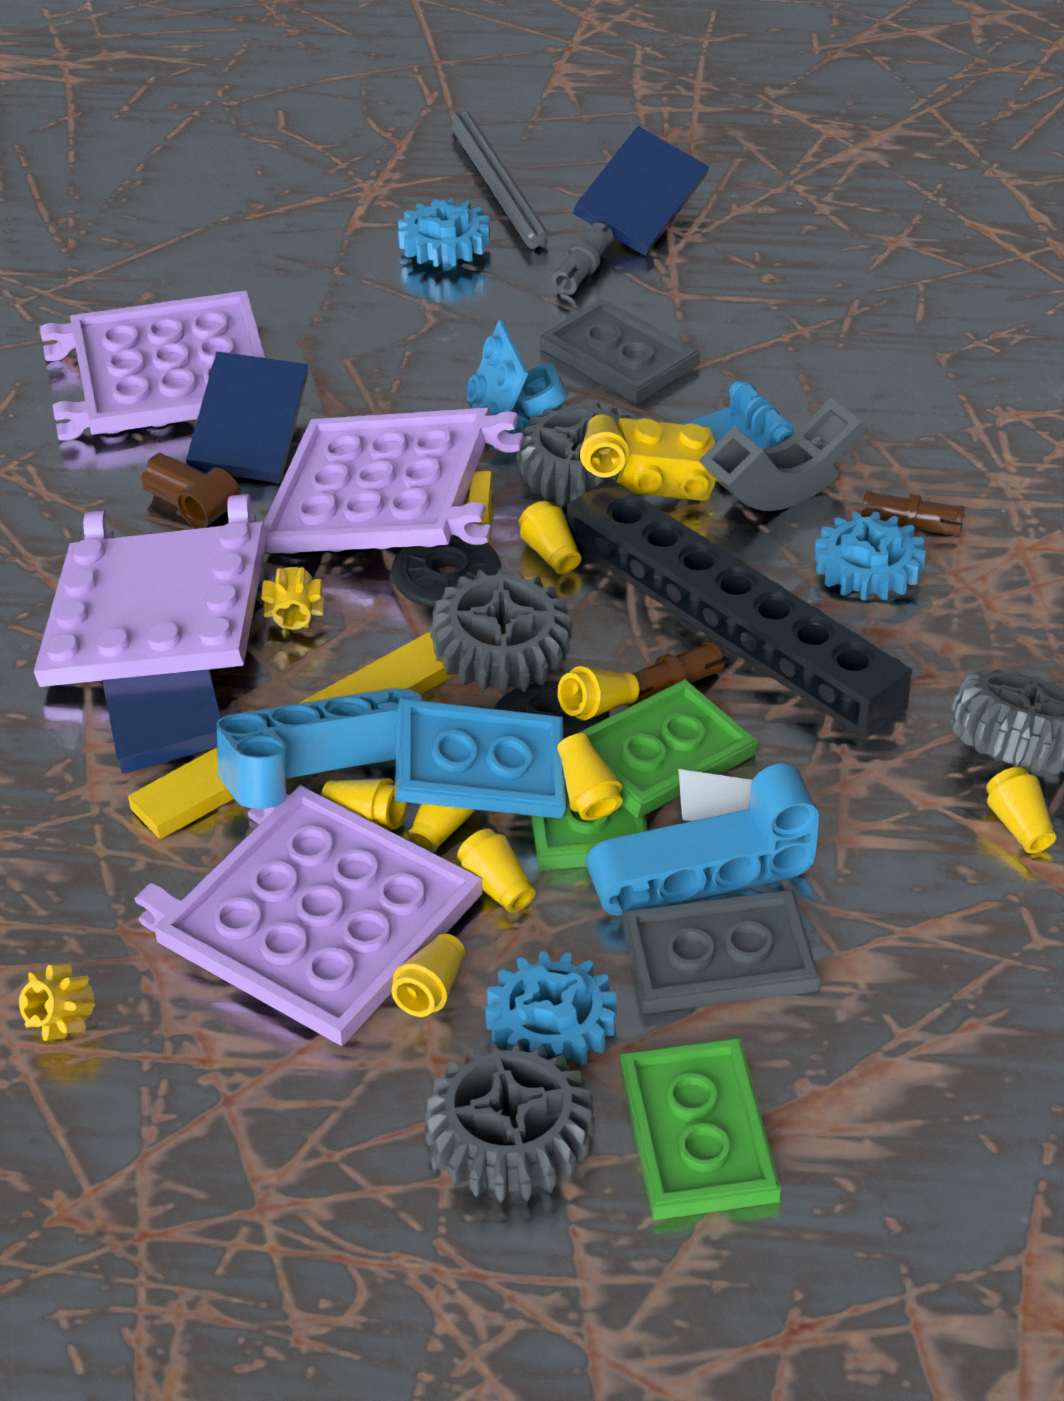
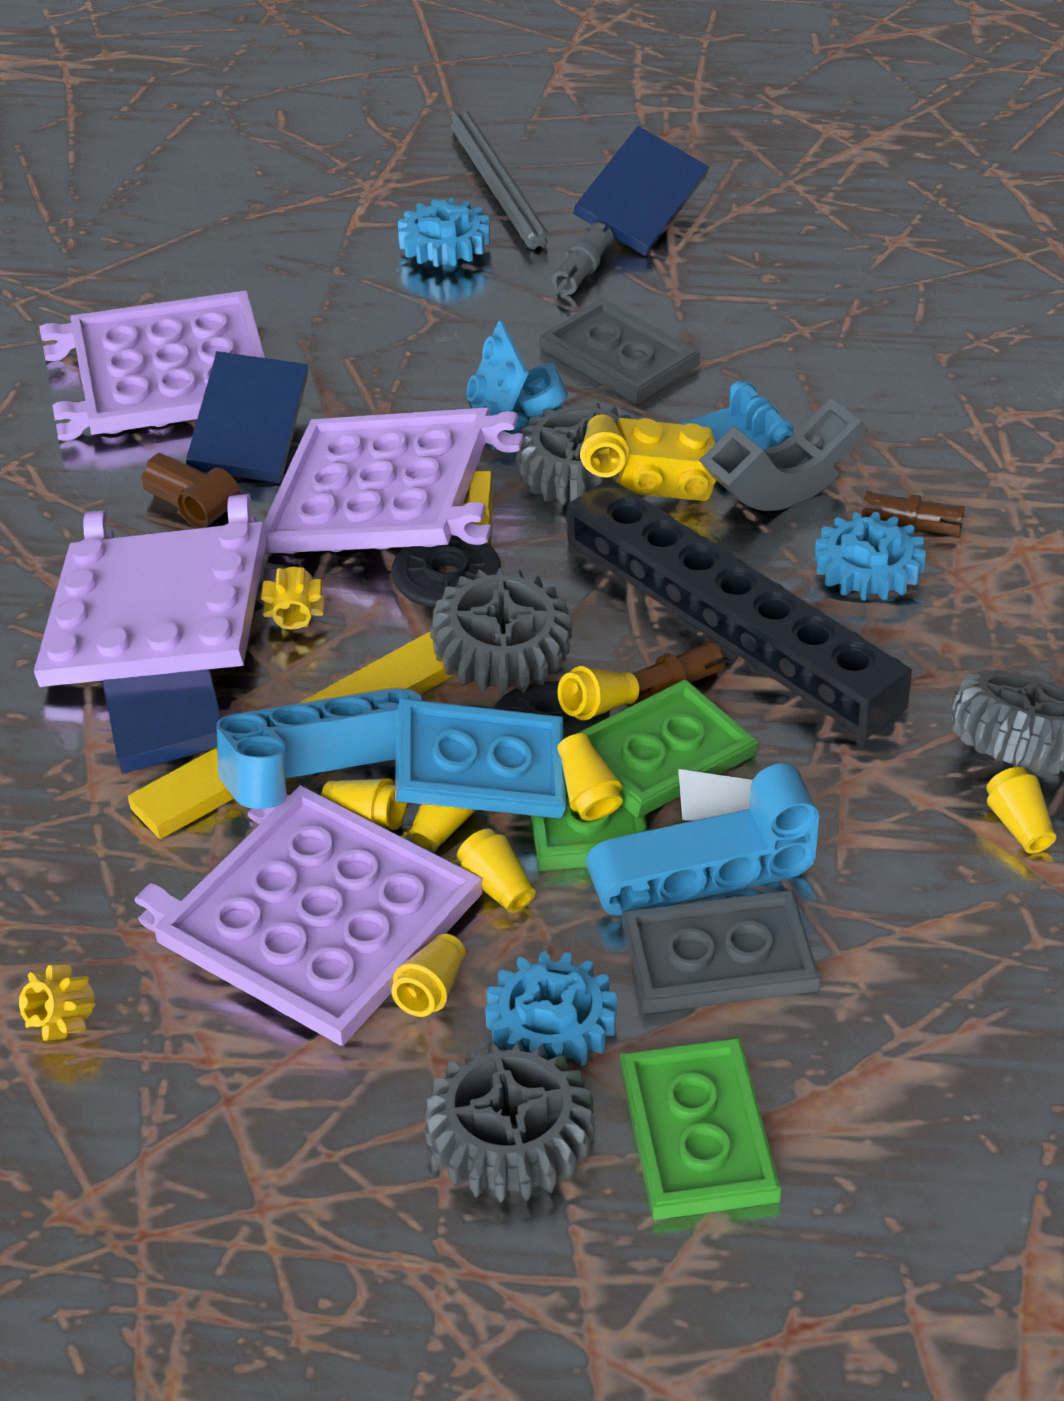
(549, 535): yellow cone -> none

